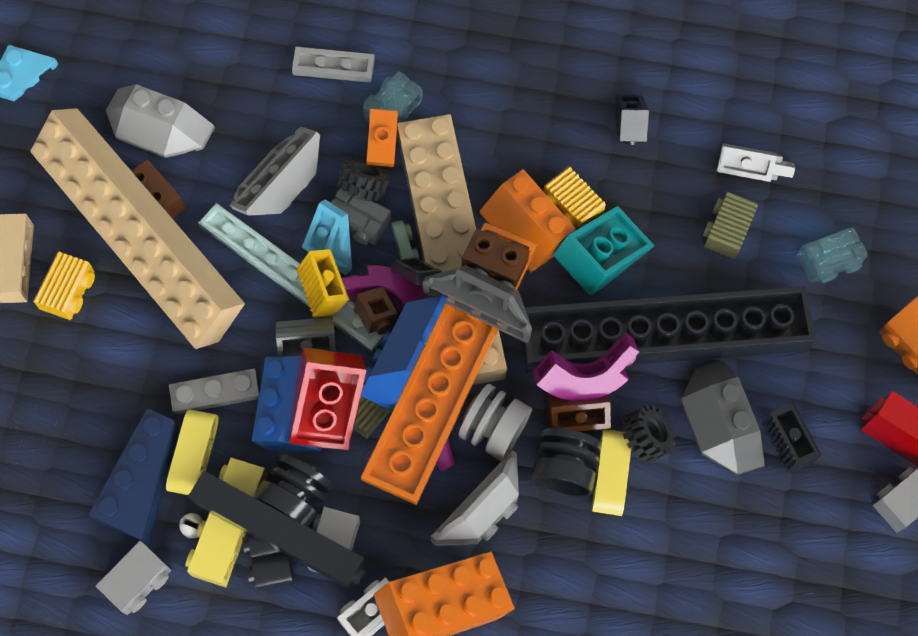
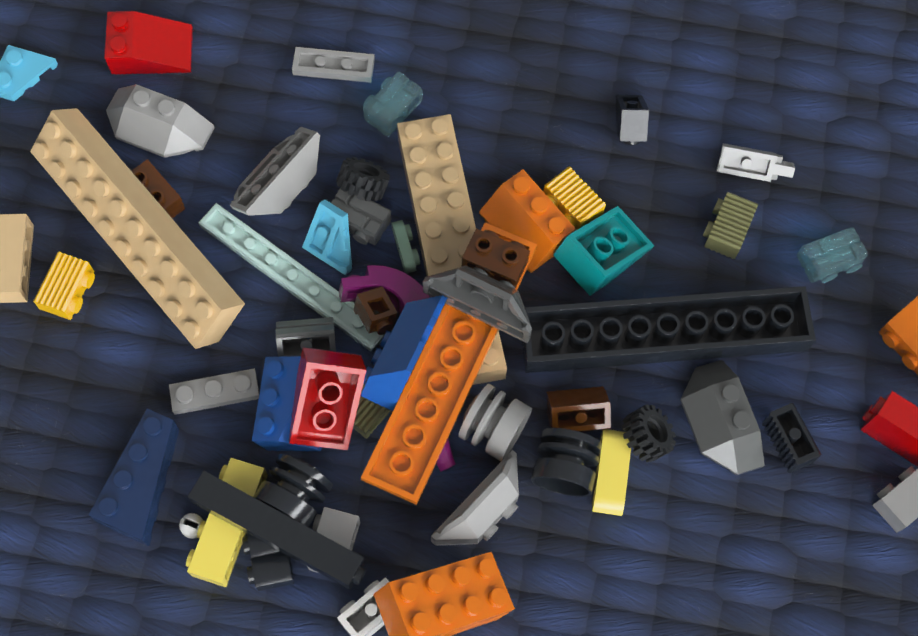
(134, 579): light grey brick -> none
(147, 44): none -> red slope
(192, 451): light yellow beam -> none
(322, 283): yellow brick -> none
(382, 137): orange brick -> none
(413, 269): black tile -> none
(587, 380): magenta arch -> none

